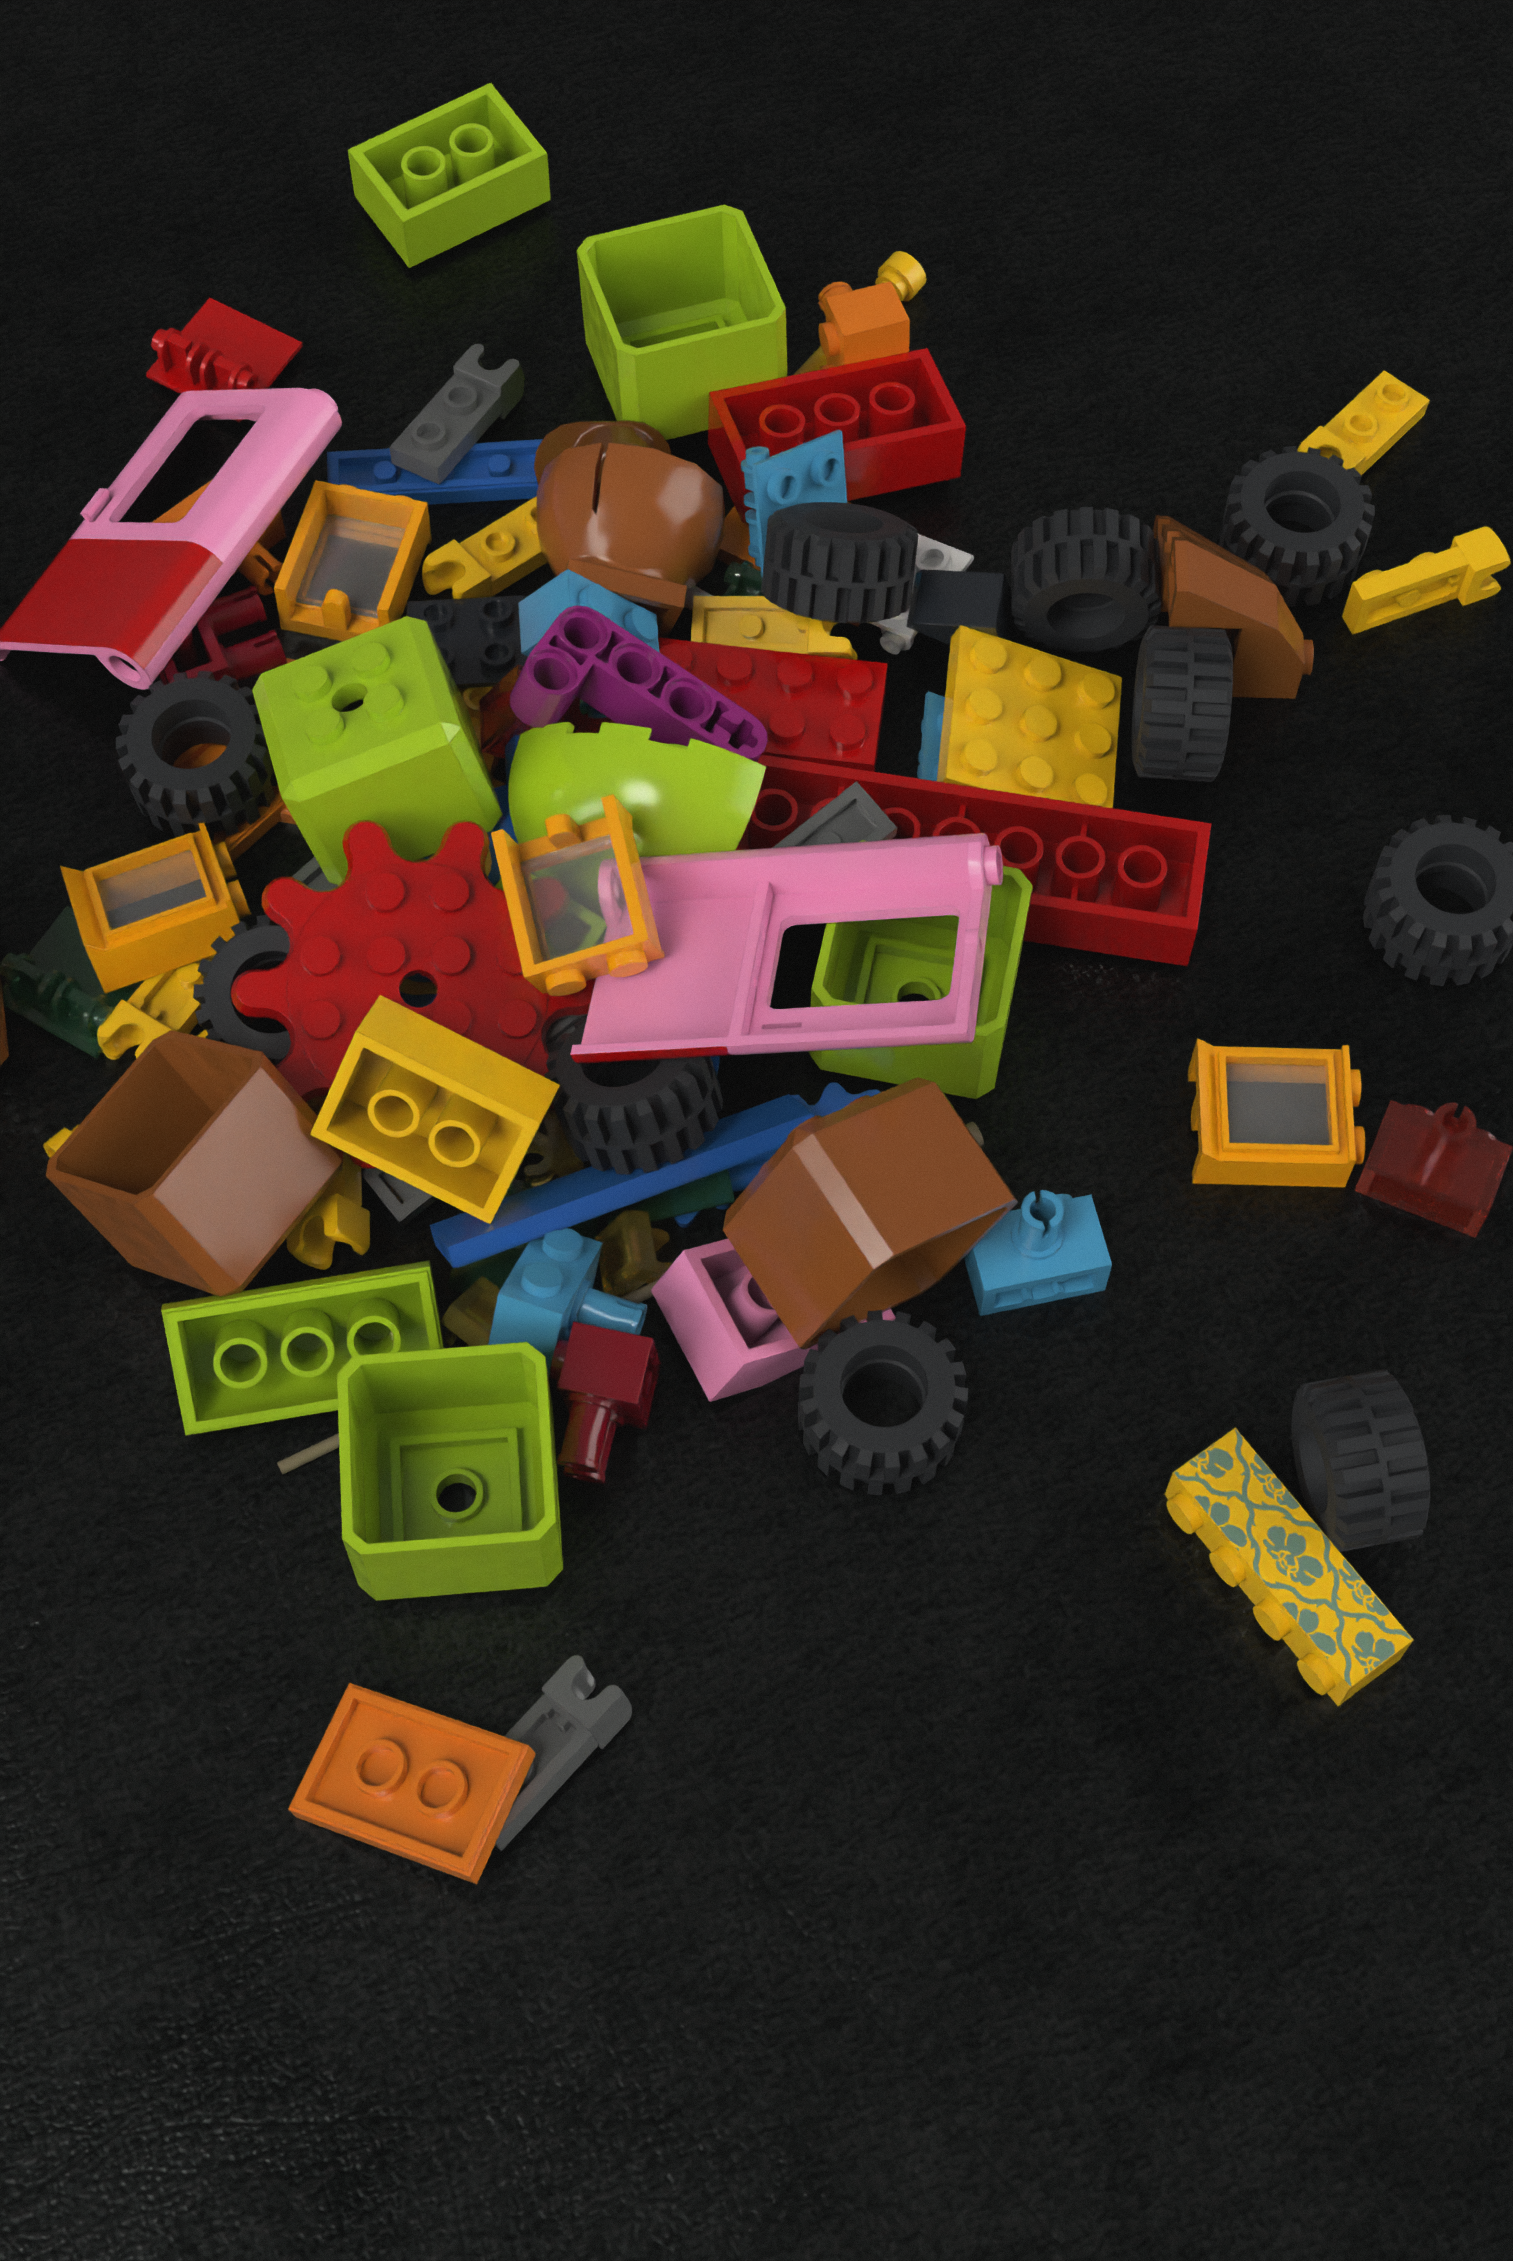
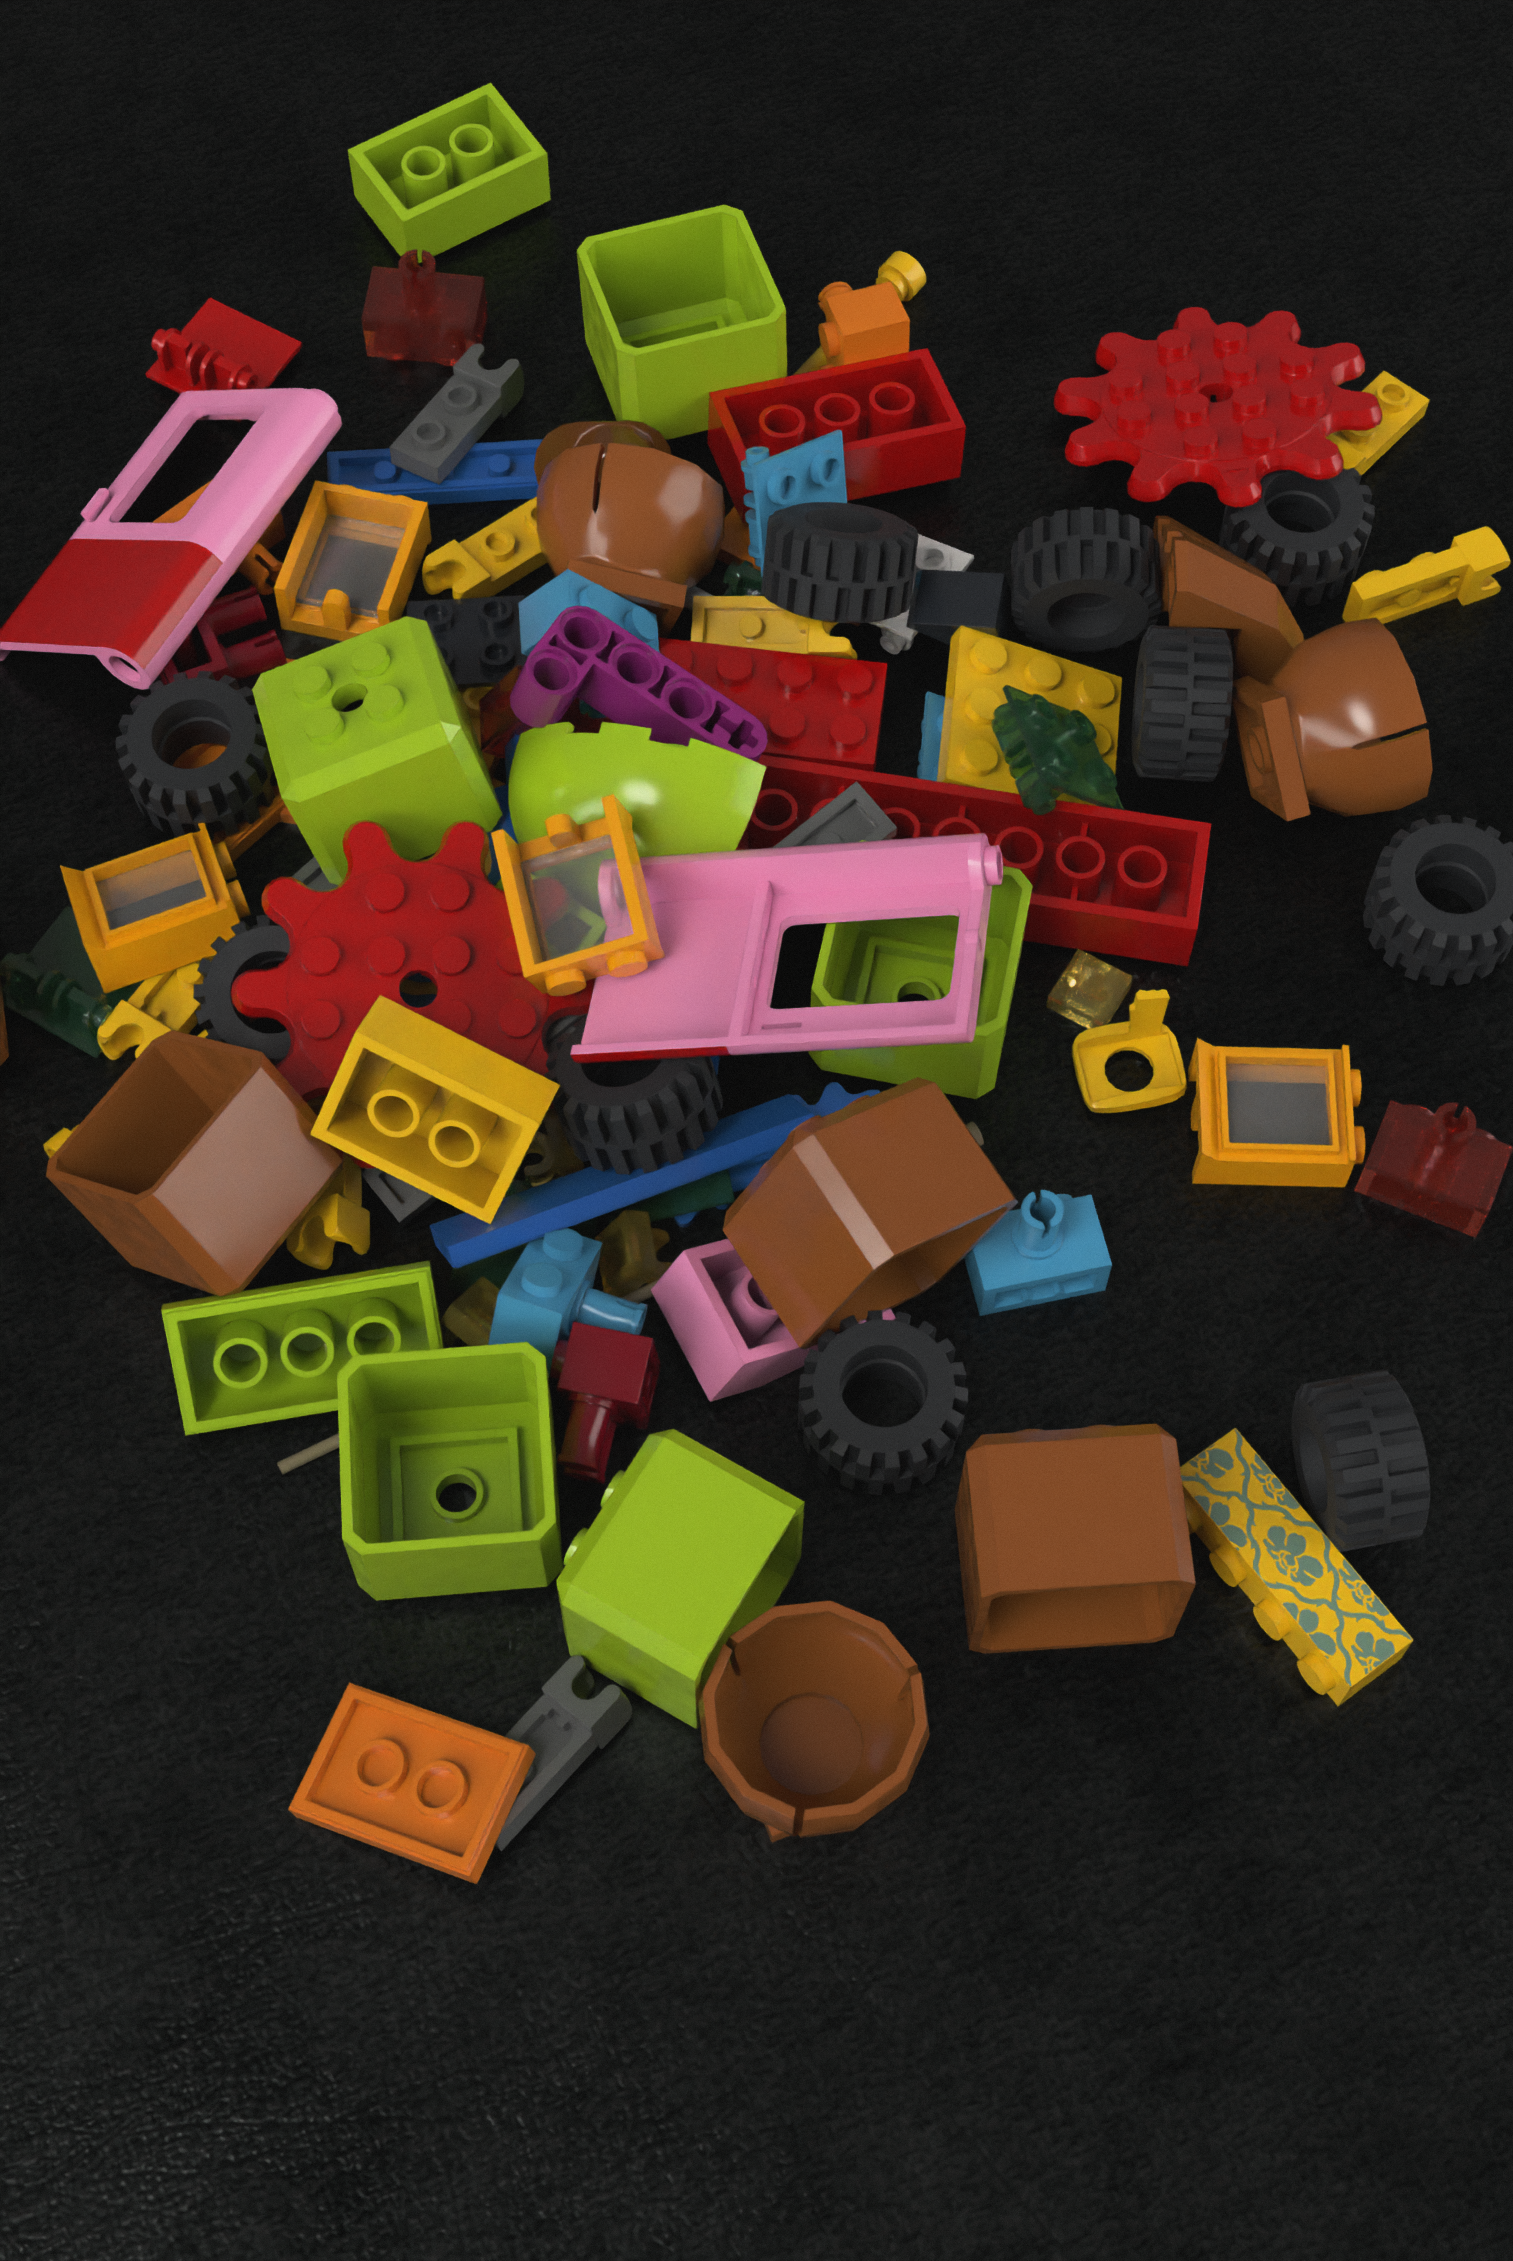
(423, 312): none -> clear red brick
(676, 1568): none -> lime plate
(813, 1719): none -> dark orange plate
(1051, 753): none -> clear green hinge
(1073, 1538): none -> dark orange plate
(1089, 991): none -> clear yellow tile
(1143, 1035): none -> yellow piece
(1268, 413): none -> red plate
(1320, 724): none -> dark orange plate

